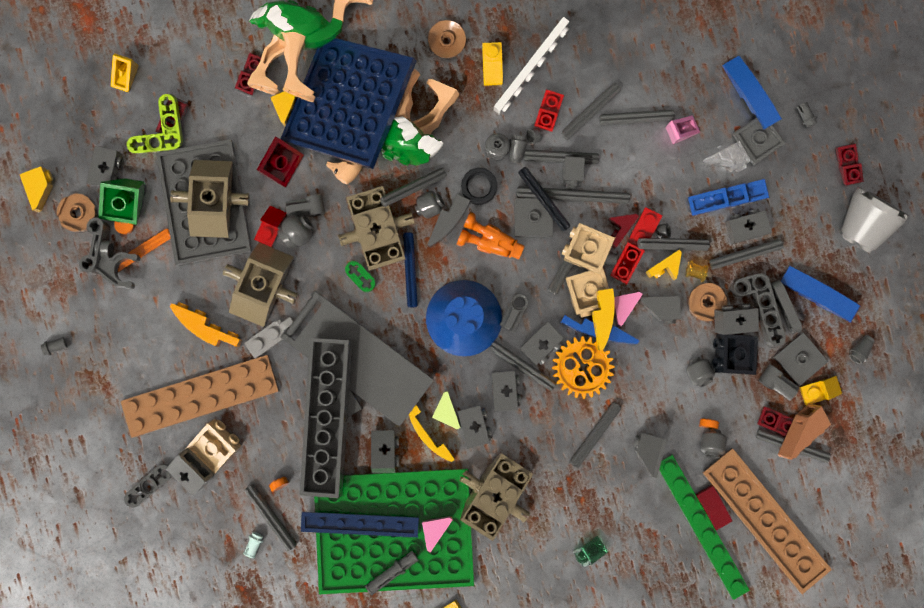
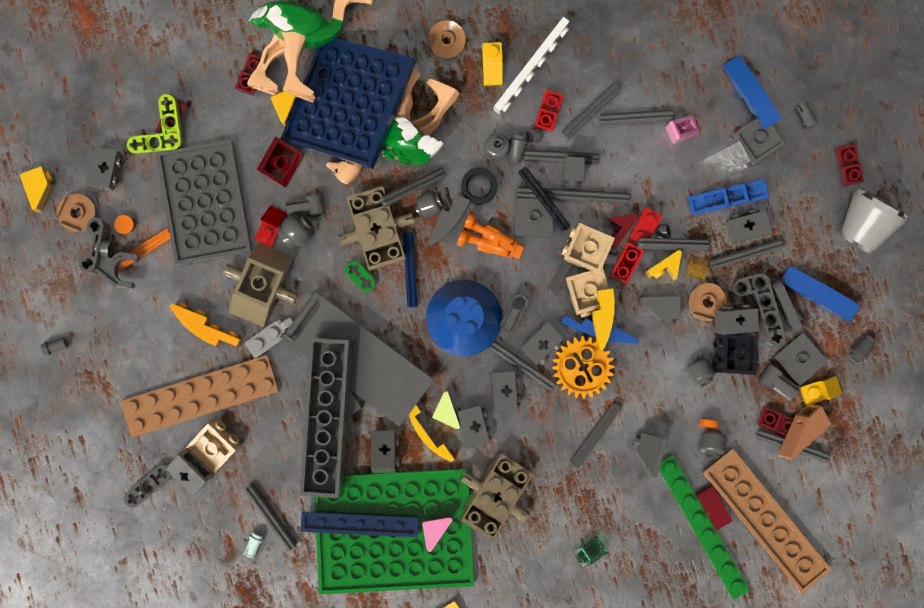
(121, 200): green slope -> none
(123, 72): yellow slope -> none
(213, 216): dark tan slope -> none
(278, 484): orange tile -> none
(388, 575): dark grey pin -> none
(624, 305): bright pink slope -> none

